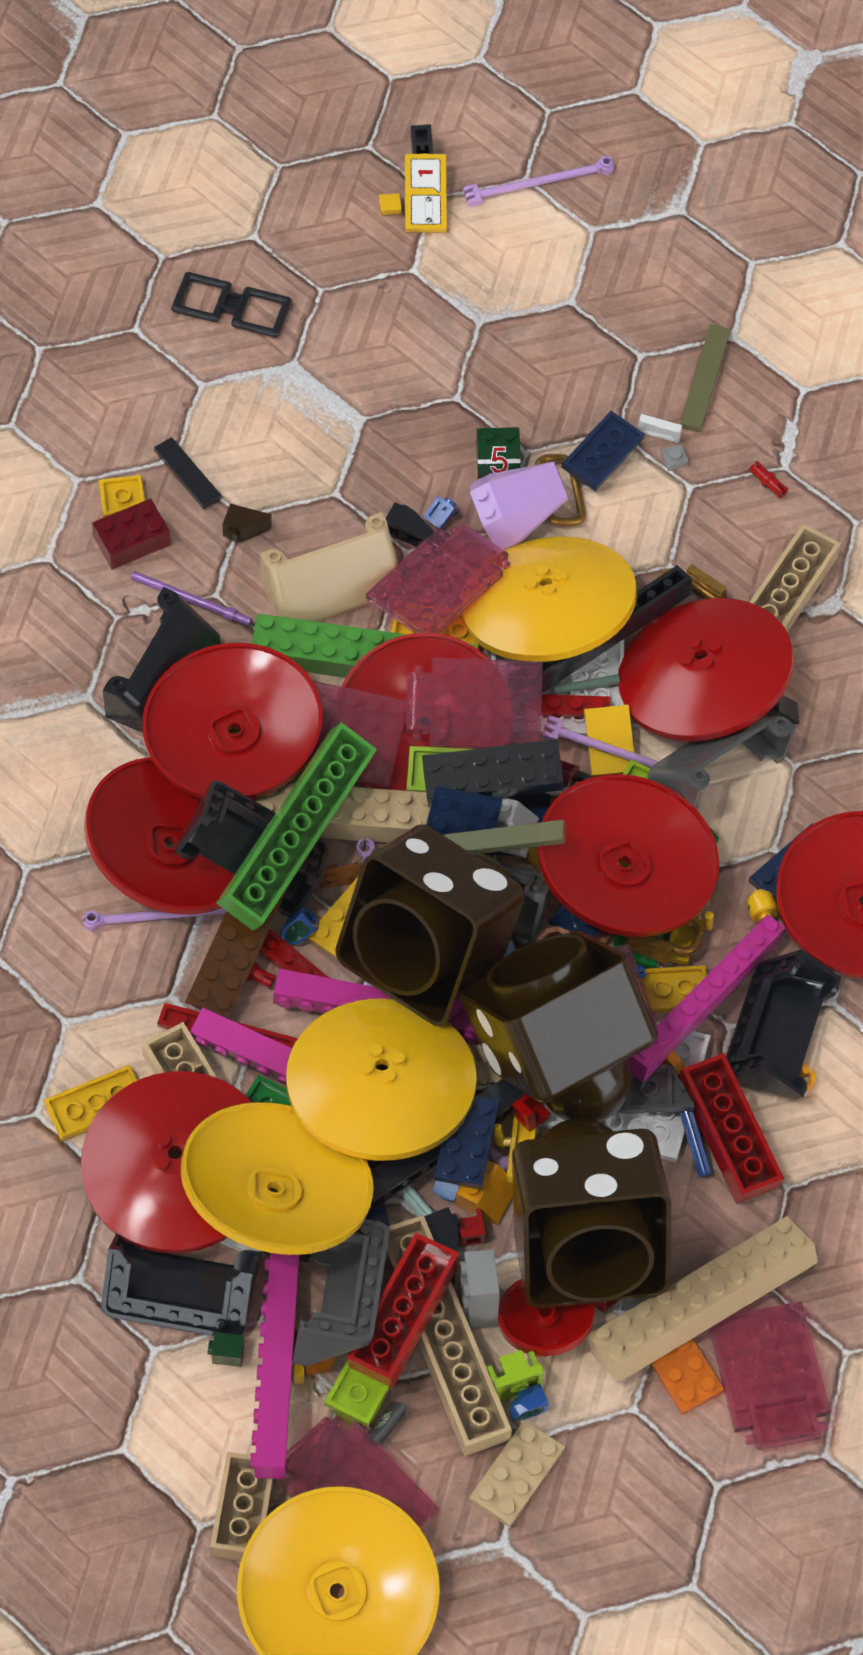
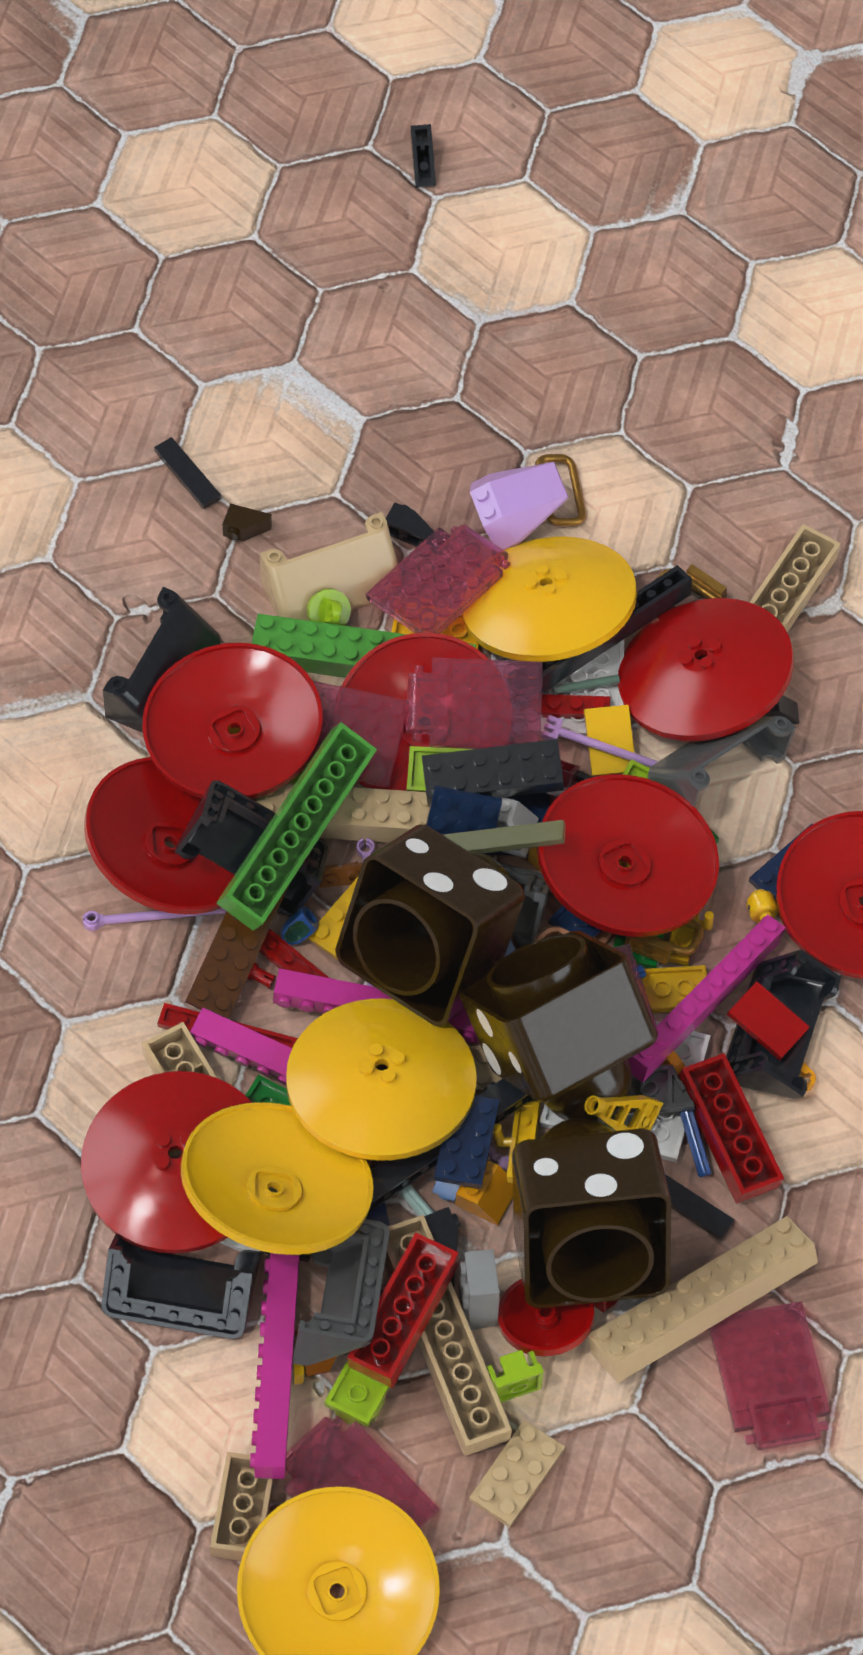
(77, 1107): yellow tile -> none
(120, 493): yellow tile -> none
(131, 533): dark red brick -> none
(226, 1349): dark green brick -> none
(229, 613): medium lavender bar -> none
(232, 304): black bar -> none
(329, 607): none -> lime tile
(387, 1422): dark grey slope -> none
(390, 204): yellow tile -> none
(425, 193): tile -> none
(440, 512): bracket -> none
(472, 1230): red panel -> none
(474, 195): lavender hinge -> none
(497, 450): dark green slope -> none
(528, 1403): blue rock -> none
(530, 1112): red panel -> none
(603, 450): dark blue plate -> none
(644, 1116): none -> yellow plate
(660, 428): white tile -> none
(674, 457): light grey plate -> none
(687, 1377): orange plate -> none
(698, 1209): none -> black tile
(705, 378): olive tile -> none
(768, 479): red pin -> none
(768, 1020): none -> red tile

